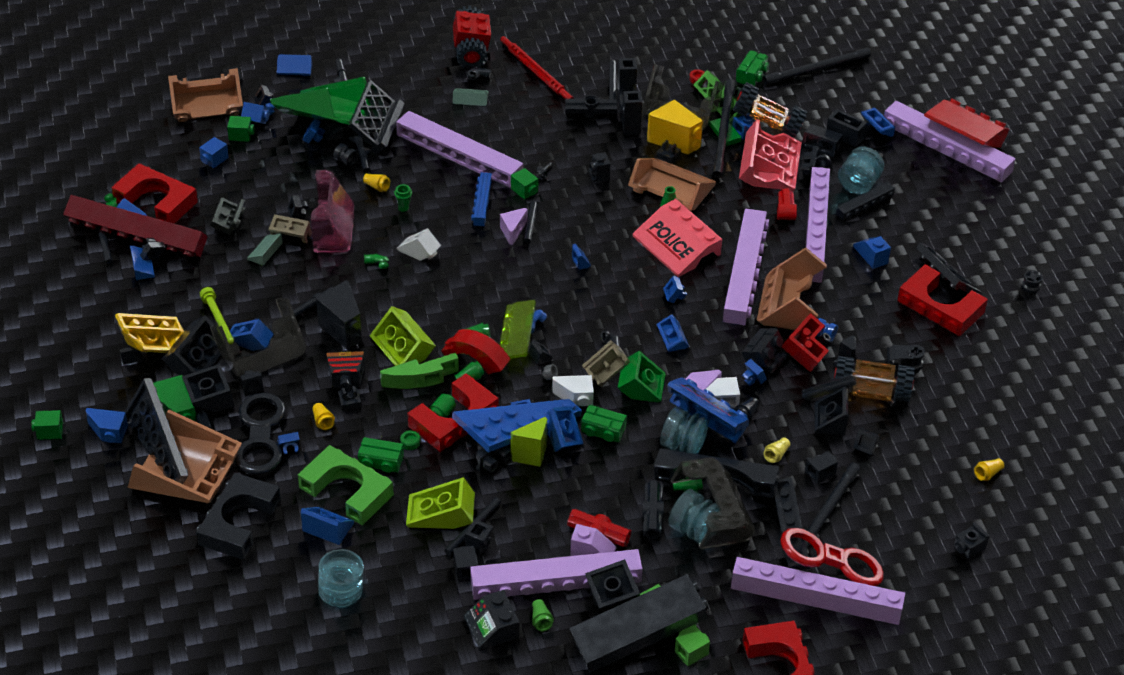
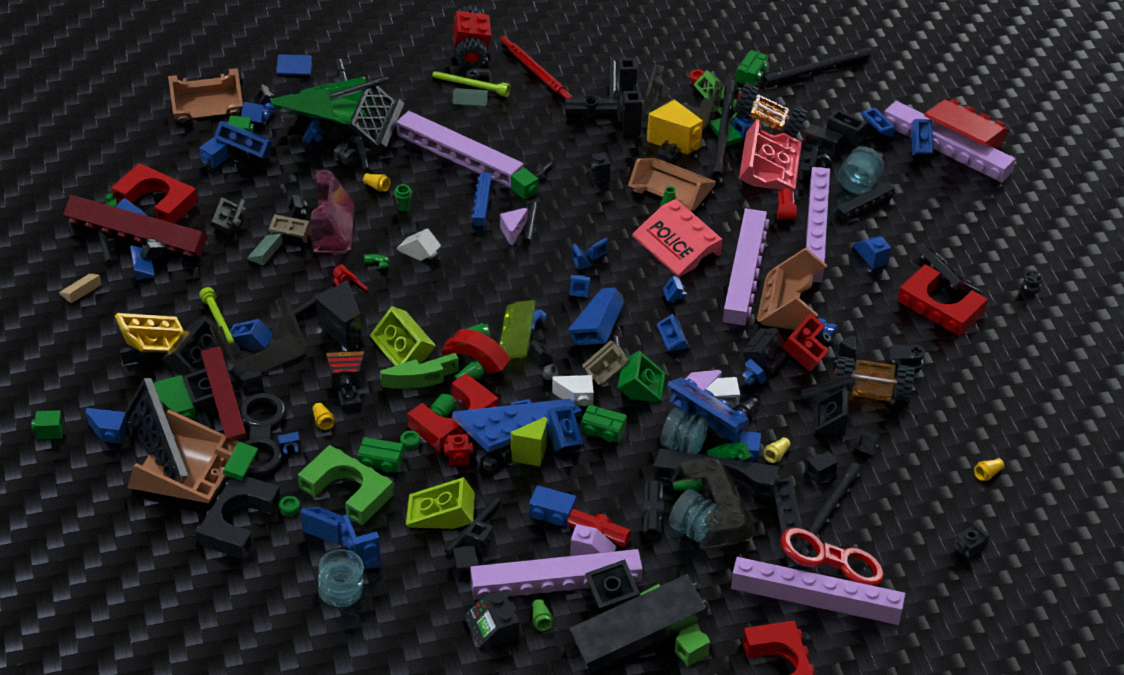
(81, 287): none -> tan slope
(223, 394): none -> dark red tile
(240, 461): none -> green tile
(243, 139): none -> blue brick
(289, 506): none -> green tile
(342, 274): none -> red plant
(364, 86): none -> black piece
(365, 546): none -> blue bracket
(458, 449): none -> red brick
(502, 89): none -> lime piece
(551, 505): none -> blue brick
(579, 286): none -> blue tile
(597, 319): none -> blue slope
(598, 249): none -> blue slope
(730, 451): none -> green hinge
(751, 439): none -> blue brick
(921, 137): none -> blue slope

